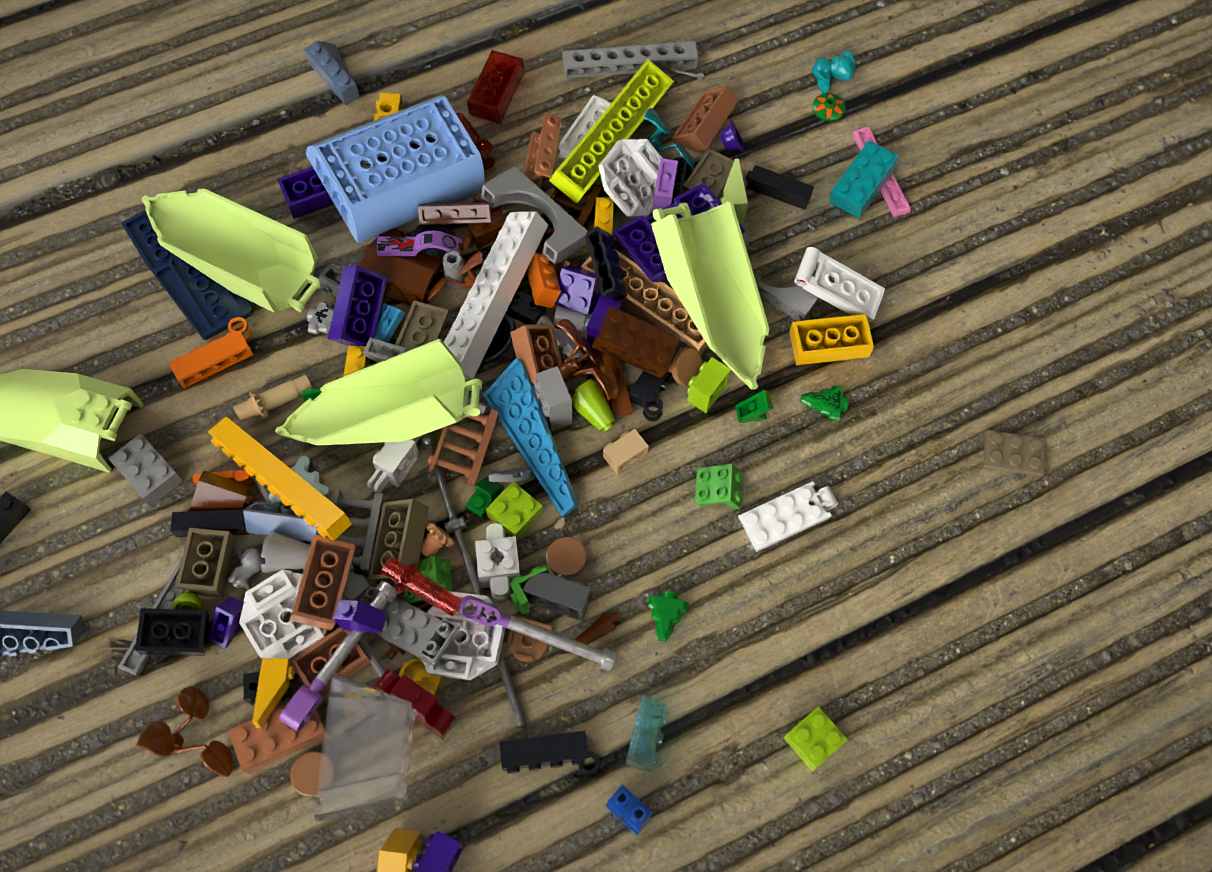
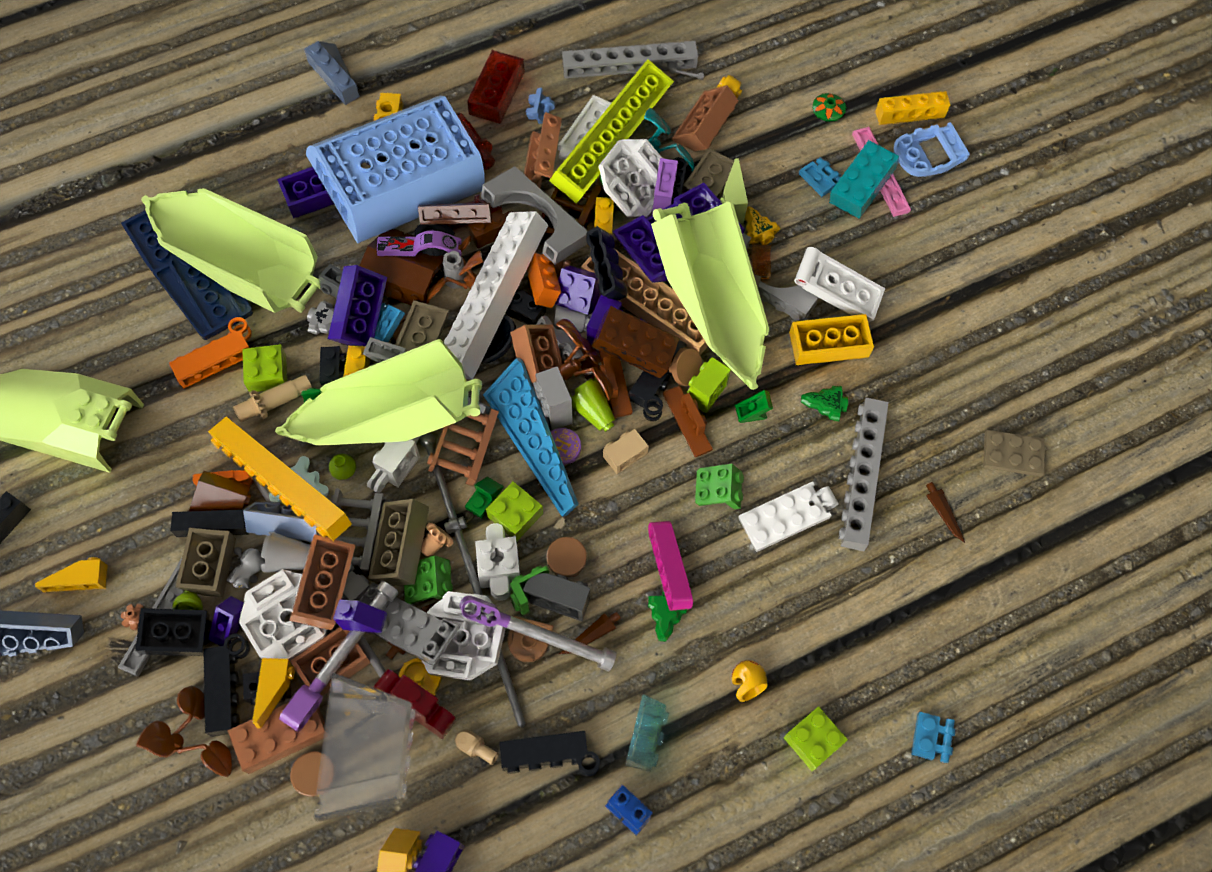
(81, 575): none -> yellow slope
(131, 617): none -> nougat plant
(145, 470): light grey brick -> none
(220, 686): none -> black hinge
(264, 367): none -> lime brick
(331, 364): none -> black brick
(342, 466): none -> lime brick
(410, 579): clear red gear -> none
(474, 746): none -> tan arm
(512, 475): light grey tile -> none
(541, 105): none -> medium blue hips
(567, 444): none -> medium lavender tile
(670, 566): none -> dark pink beam
(688, 419): none -> dark orange bracket
(731, 138): dark purple hat -> none
(732, 83): none -> yellow head
(752, 678): none -> yellow helmet
(760, 227): none -> yellow rock
(761, 261): none -> clear orange slope
(779, 187): black brick -> none
(817, 179): none -> dark azure plate
(840, 68): teal animal -> none
(877, 412): none -> light grey brick
(912, 108): none -> yellow brick
(913, 157): none -> light blue slope
(926, 737): none -> dark azure plate
(941, 505): none -> reddish brown bar

